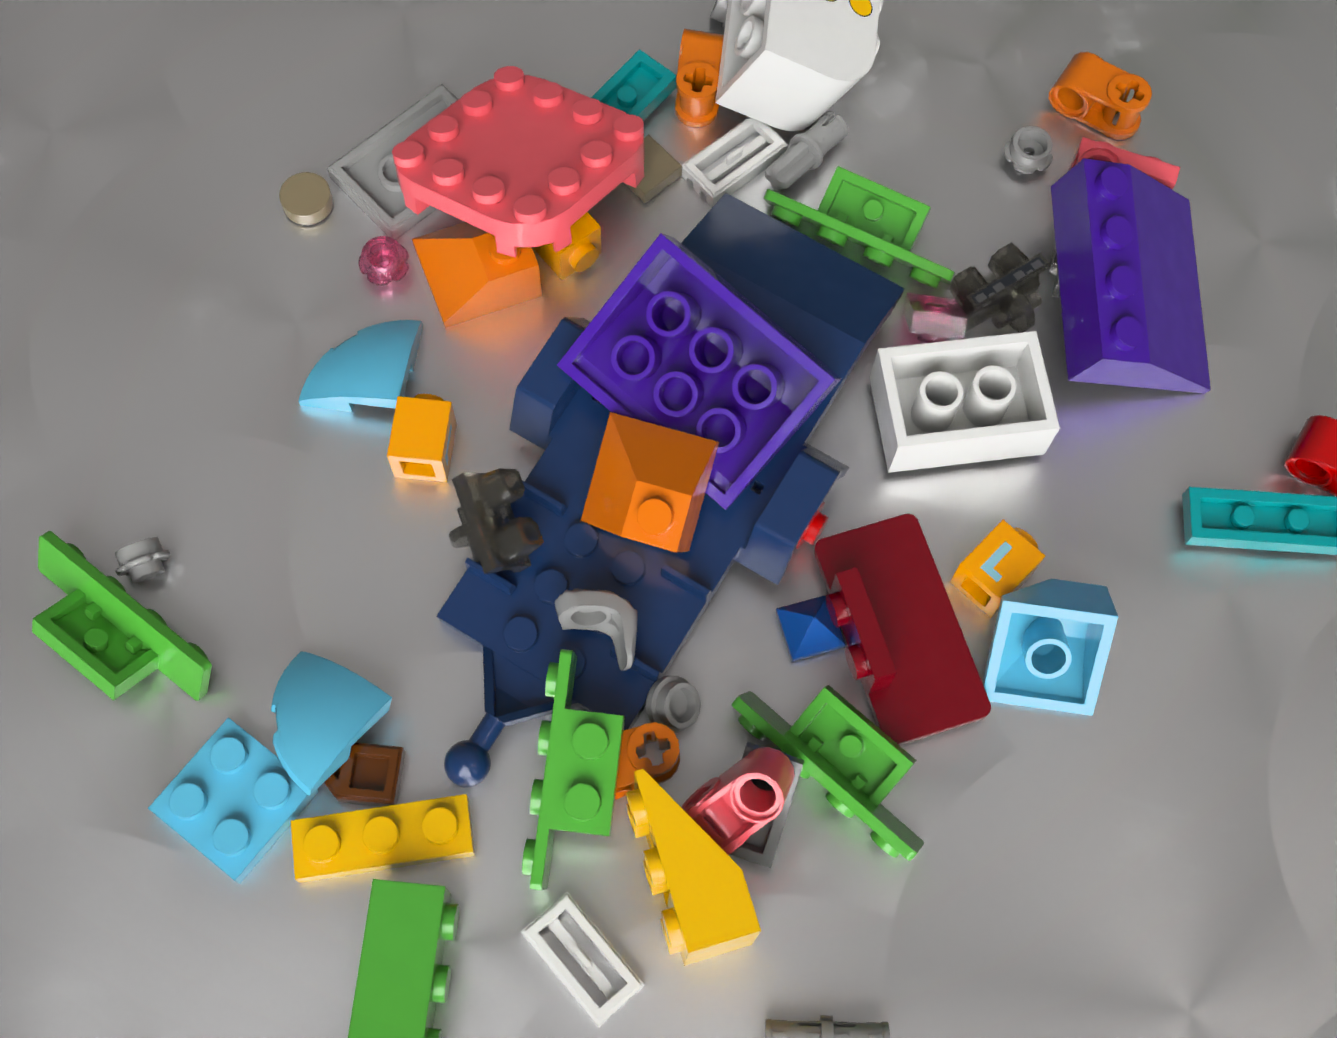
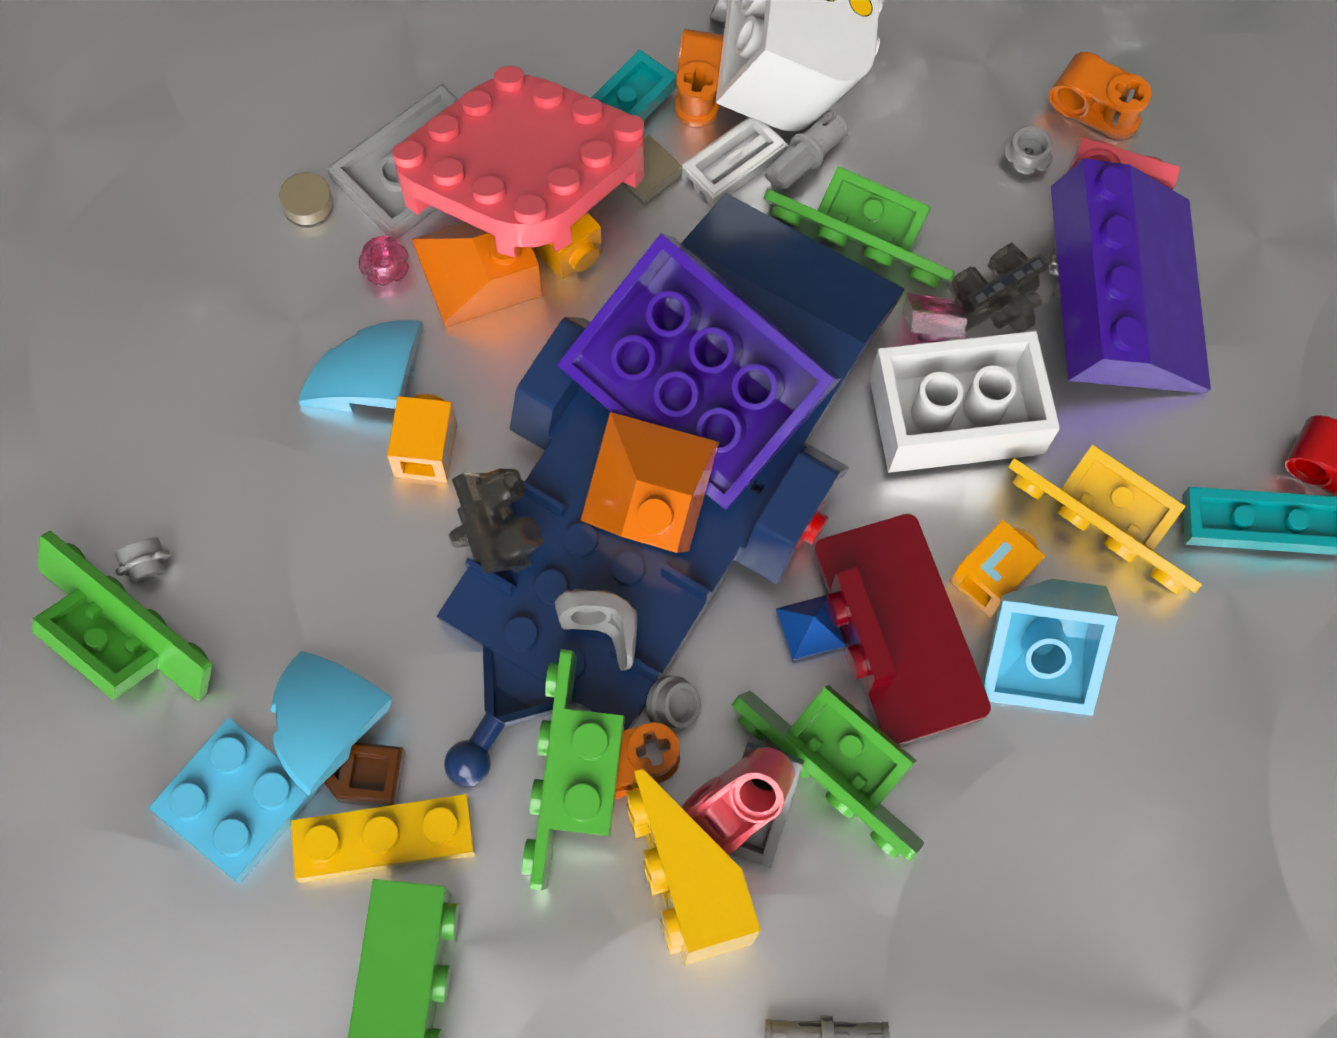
(615, 998): white tile -> none
(1117, 503): none -> yellow bracket

